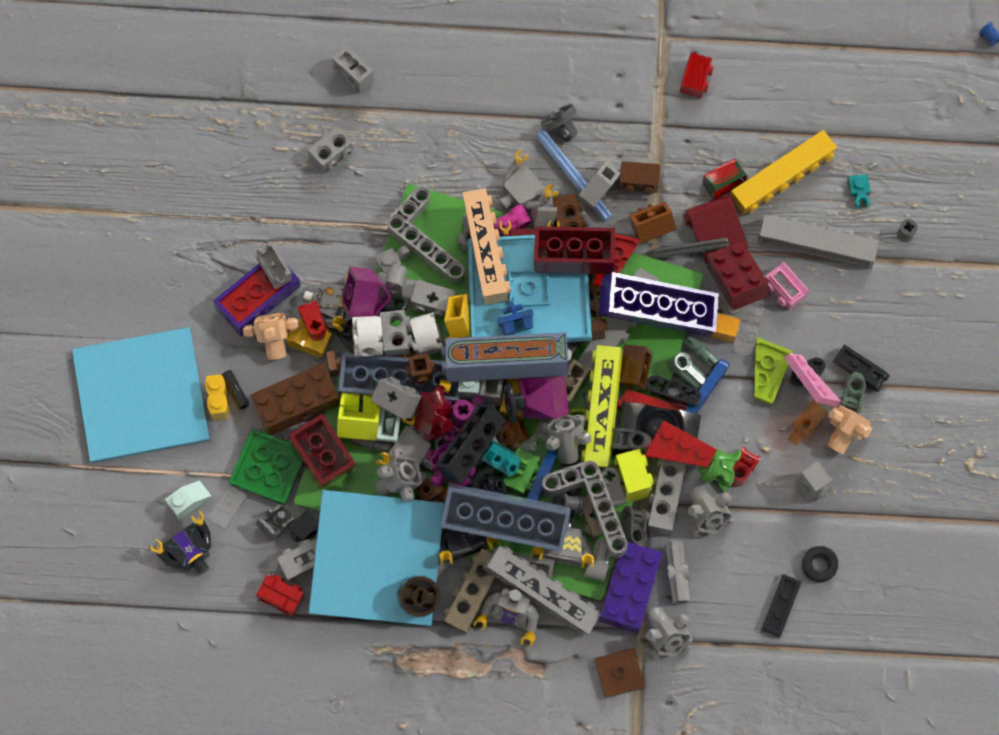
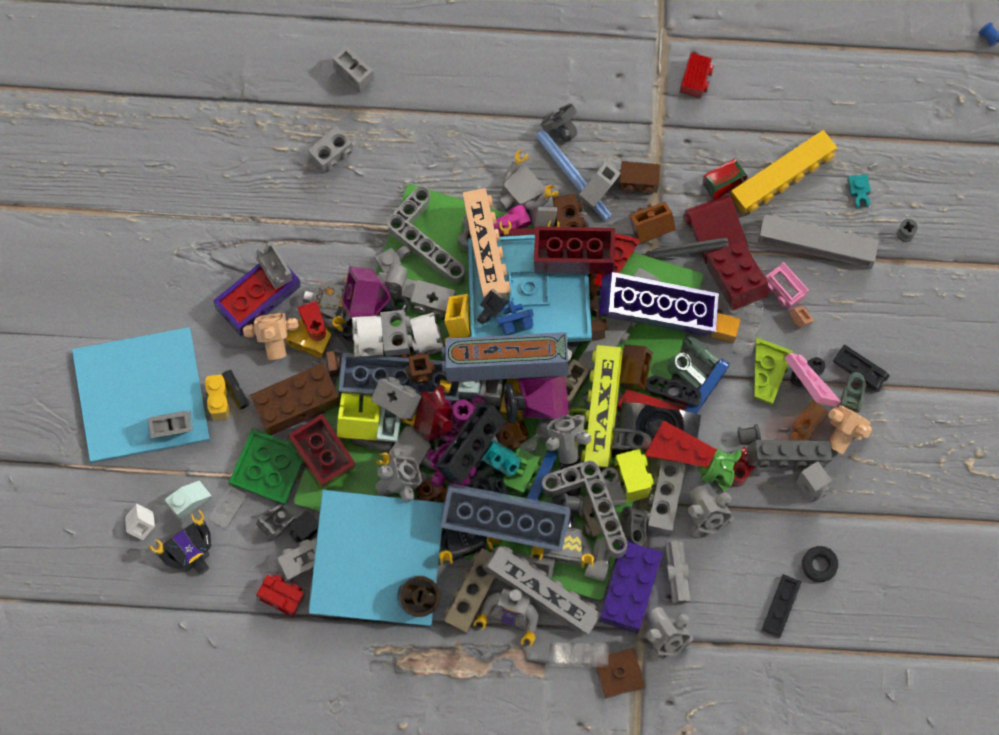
(139, 522): none -> white panel
(170, 423): none -> light grey brick
(492, 305): none -> black plate
(579, 654): none -> clear beam
(748, 434): none -> dark grey bush
(788, 453): none -> dark grey brick
(801, 317): none -> nougat plate

